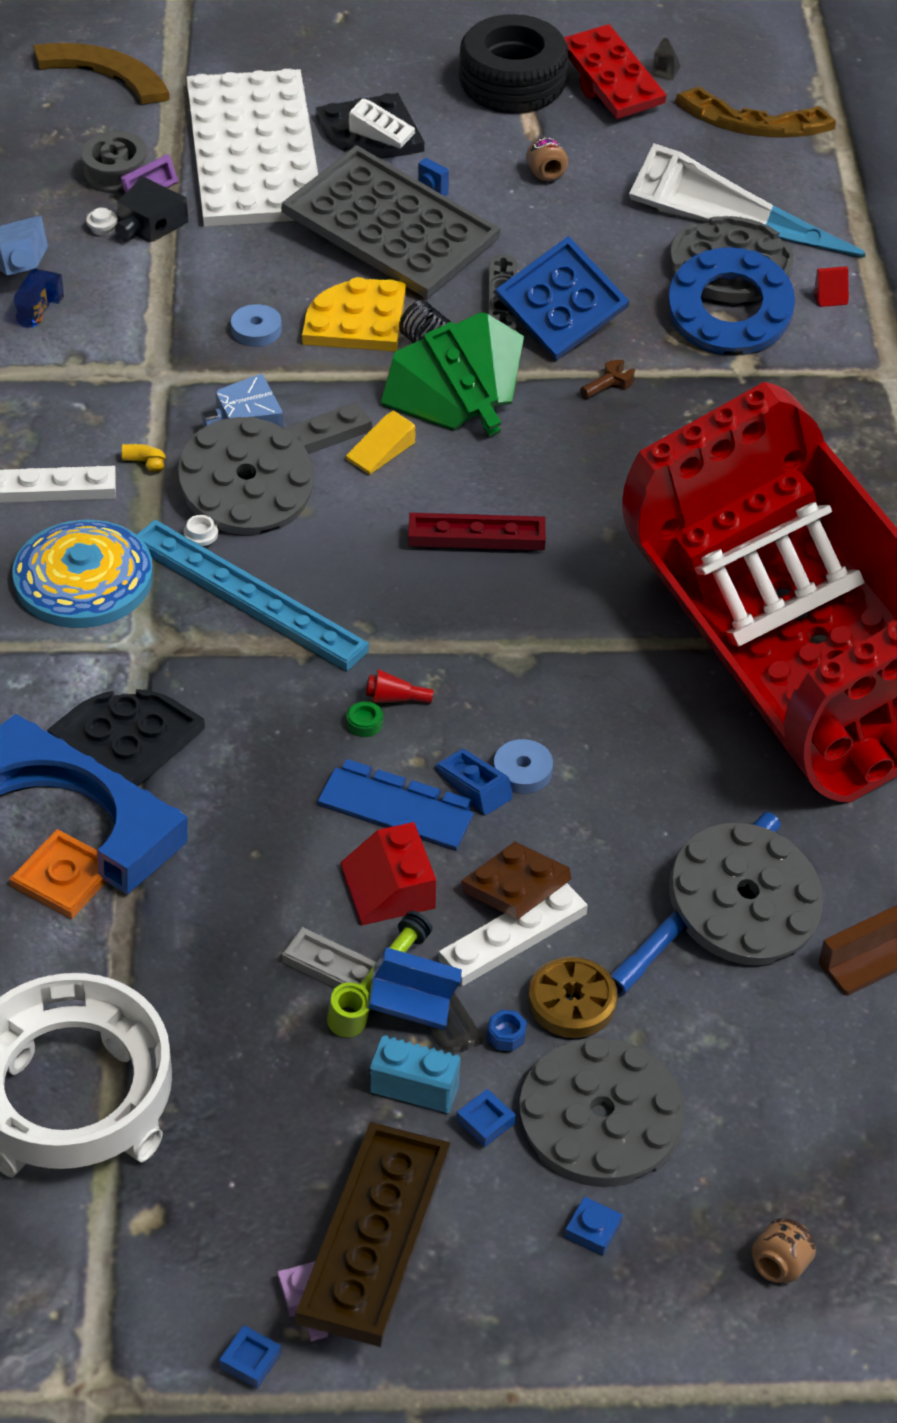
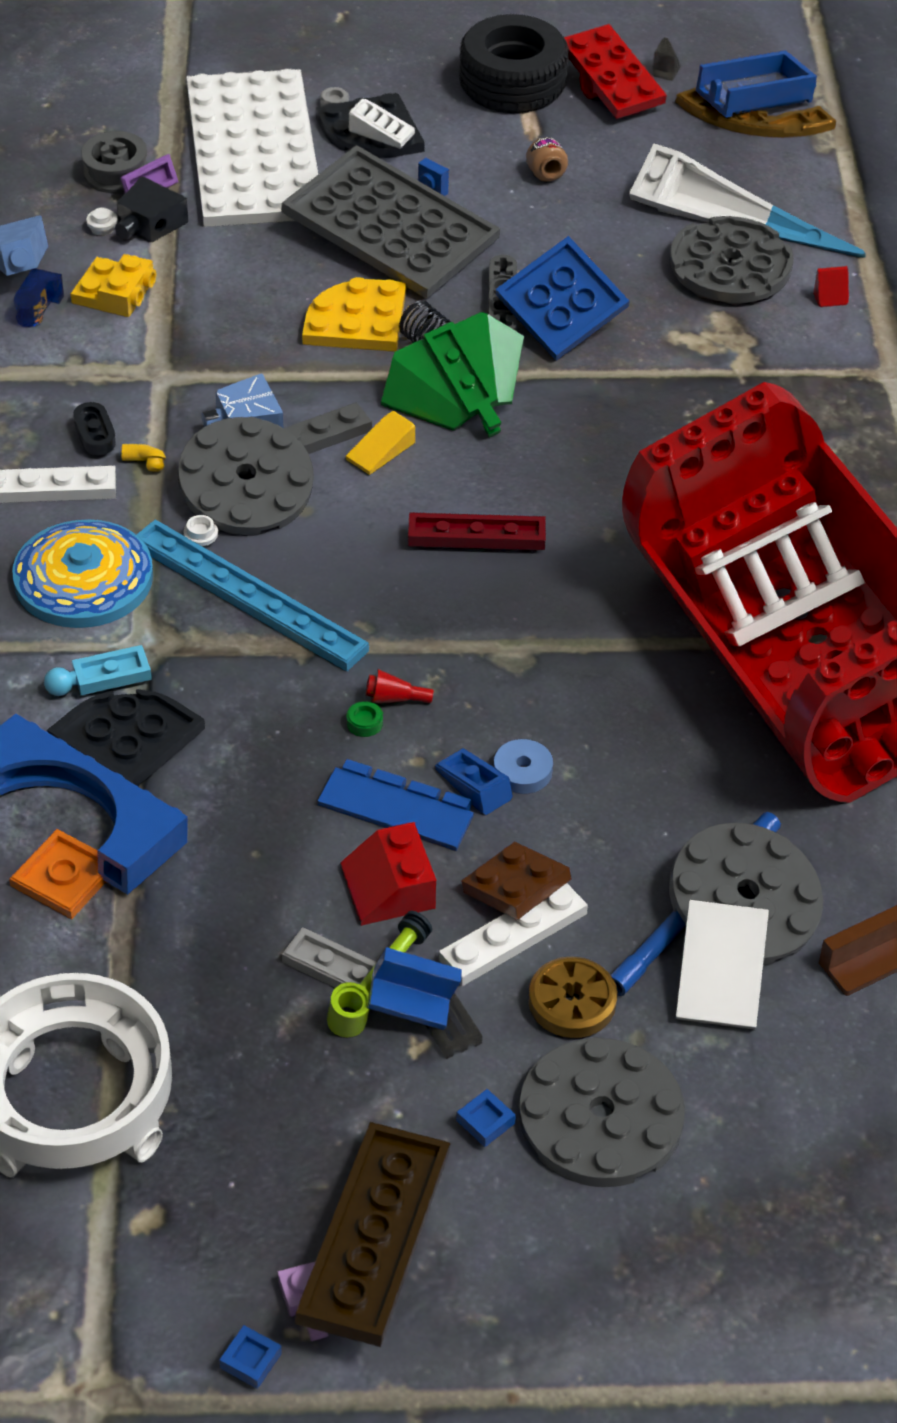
(94, 428): none -> black plate
(100, 672): none -> medium azure plate
(115, 285): none -> yellow plate
(136, 74): pearl gold tile -> none
(256, 325): medium blue piece -> none
(333, 95): none -> light grey tile
(415, 1074): dark azure brick -> none
(506, 1030): blue tile -> none
(593, 1226): blue plate -> none
(612, 376): reddish brown bar -> none
(718, 335): blue plate -> none
(722, 964): none -> white tile
(755, 83): none -> blue door
(783, 1251): medium nougat head -> none

